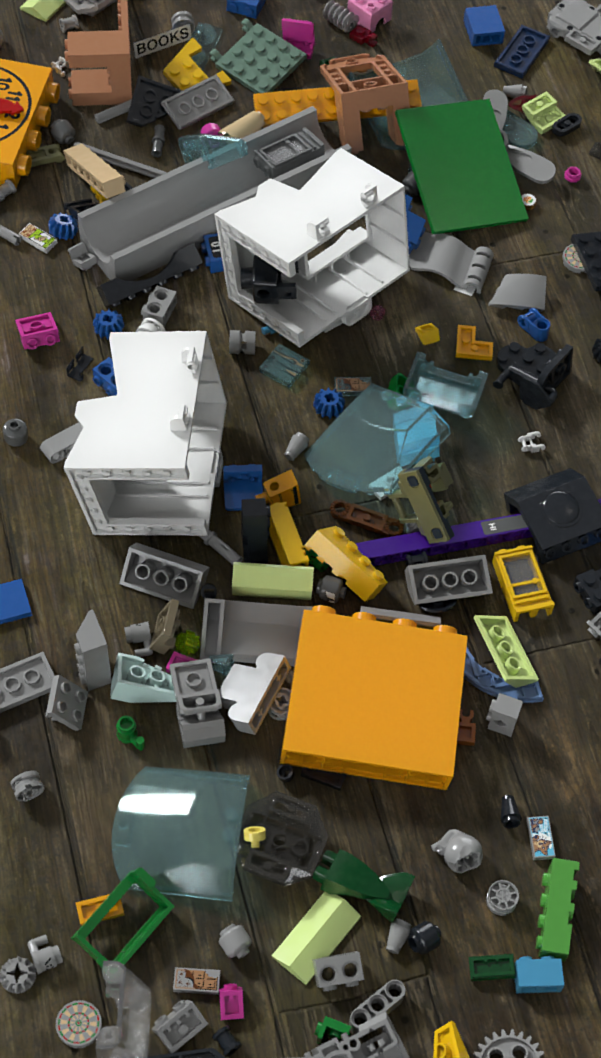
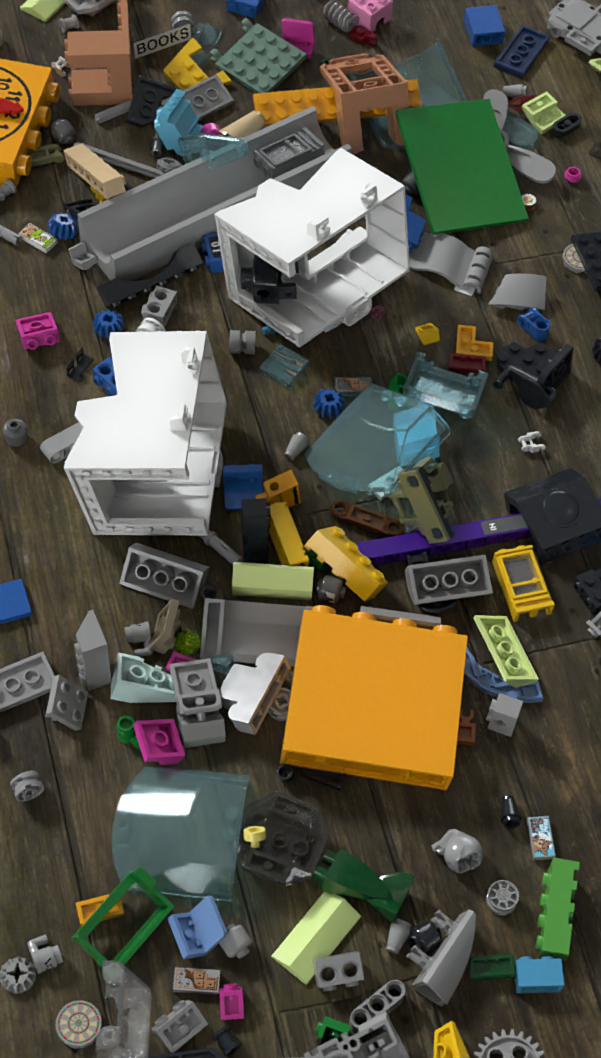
(159, 741): none -> dark pink plate
(168, 164): none -> light grey gear
(176, 120): none -> medium azure slope
(199, 929): none -> medium blue bracket
(447, 964): none -> light grey piece
(466, 363): none -> dark red plate

